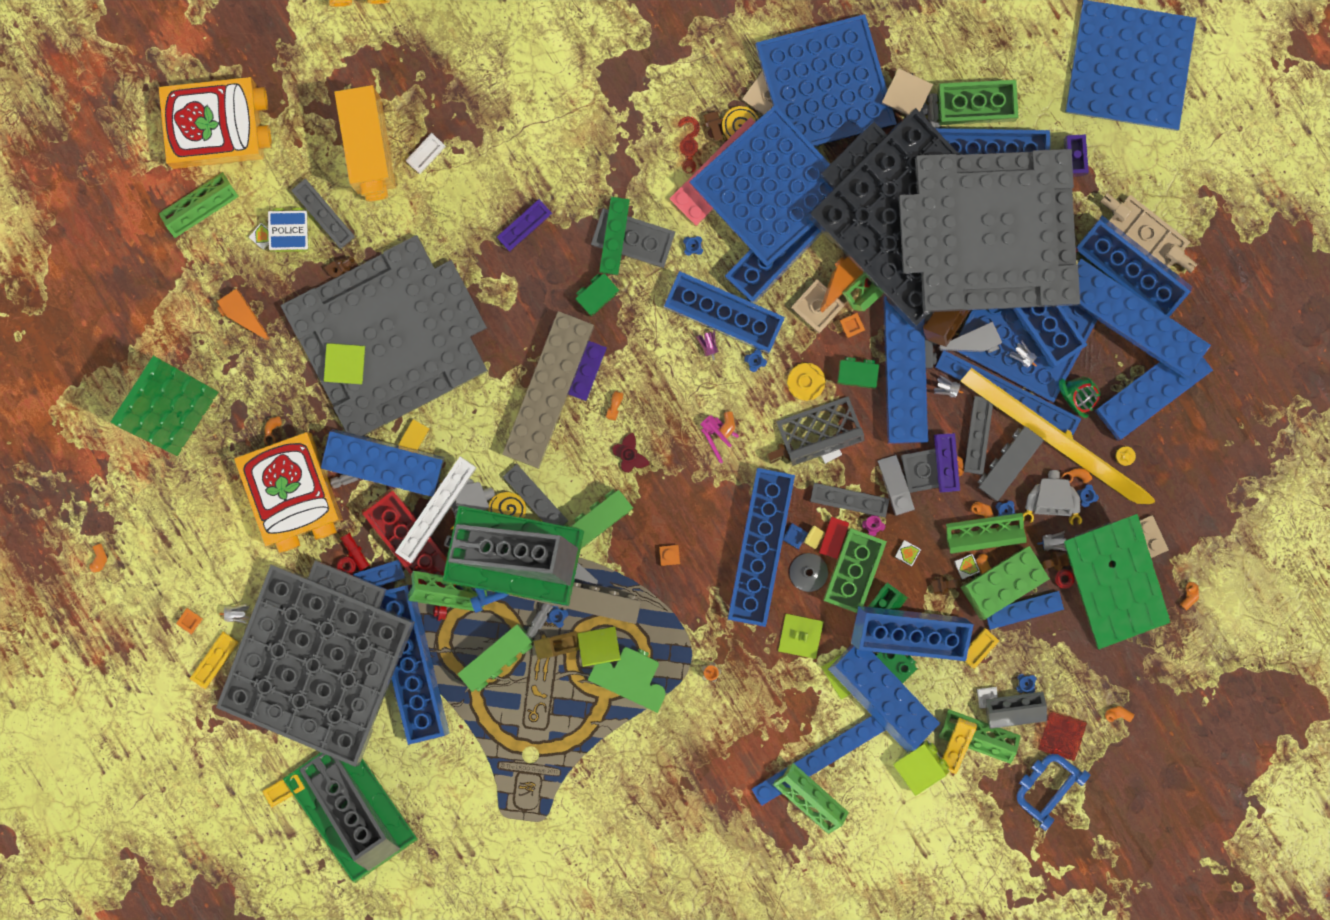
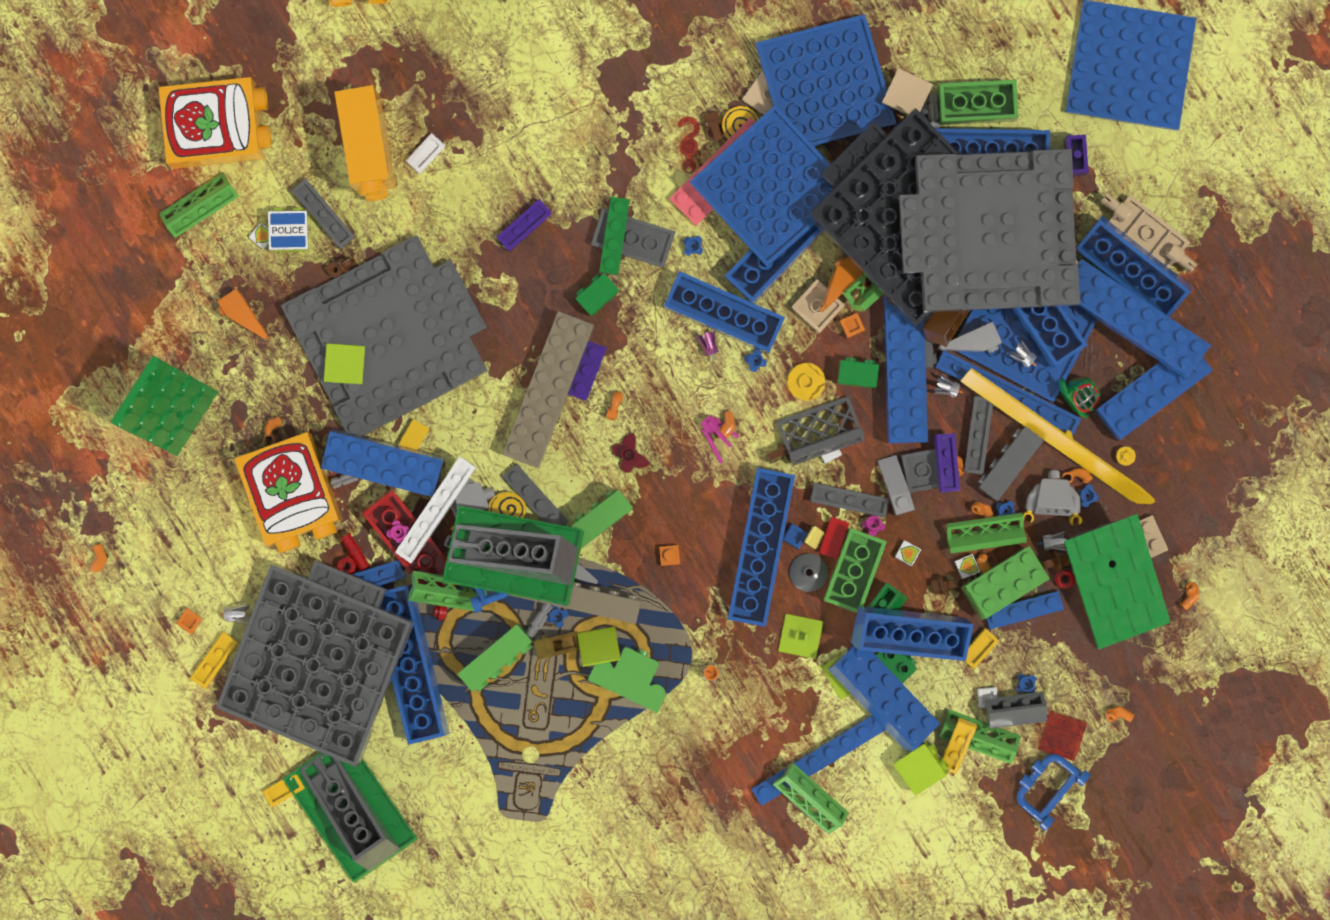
(397, 526): none -> dark pink plate

